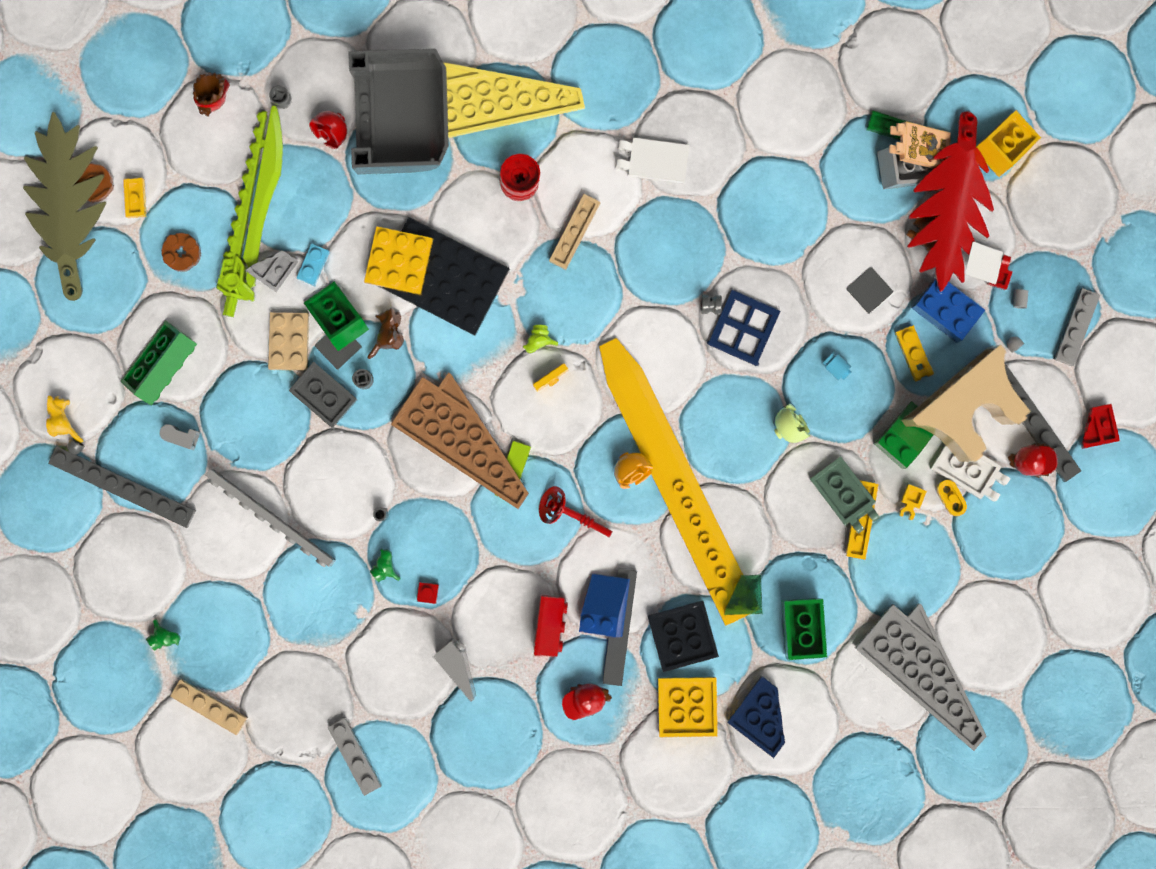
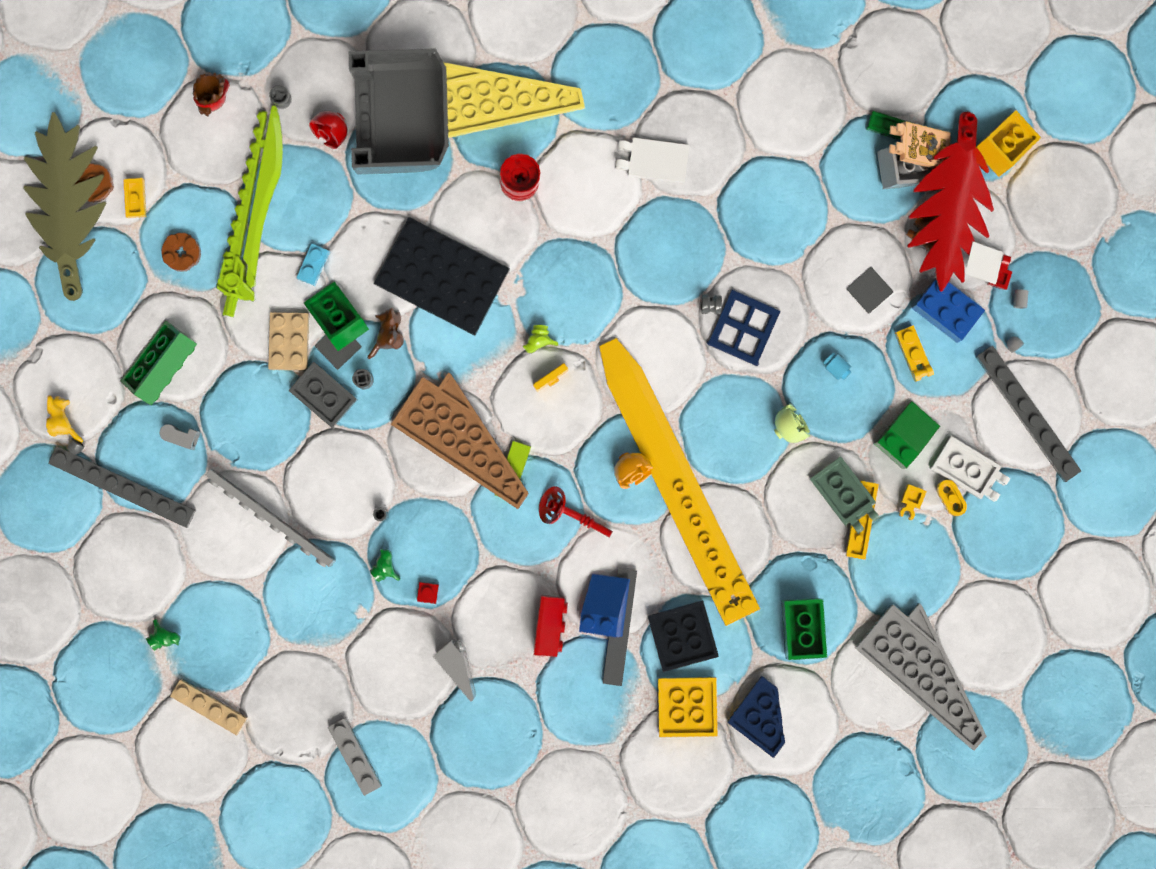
(273, 269): flat silver wing -> none
(398, 260): yellow plate -> none
(574, 232): tan plate -> none
(584, 700): red hair -> none
(746, 596): clear green wing -> none
(951, 407): tan piece -> none
(1034, 460): red hair -> none
(1077, 327): light grey plate -> none
(1100, 427): red wing -> none

